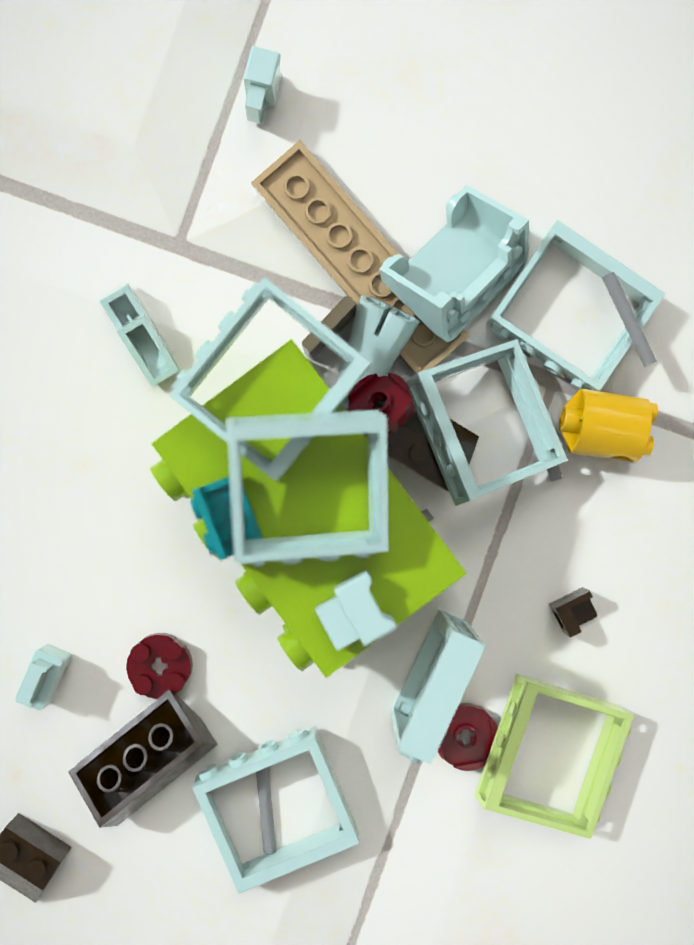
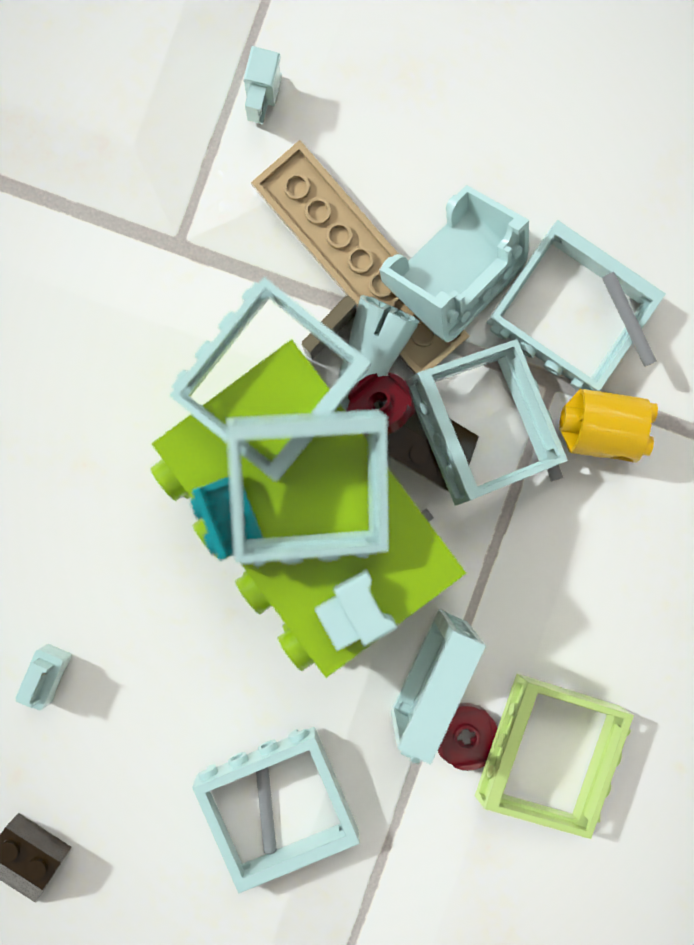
(139, 334): light aqua slope -> none
(141, 759): dark brown slope -> none
(171, 651): dark red plate -> none
(573, 611): dark brown panel -> none

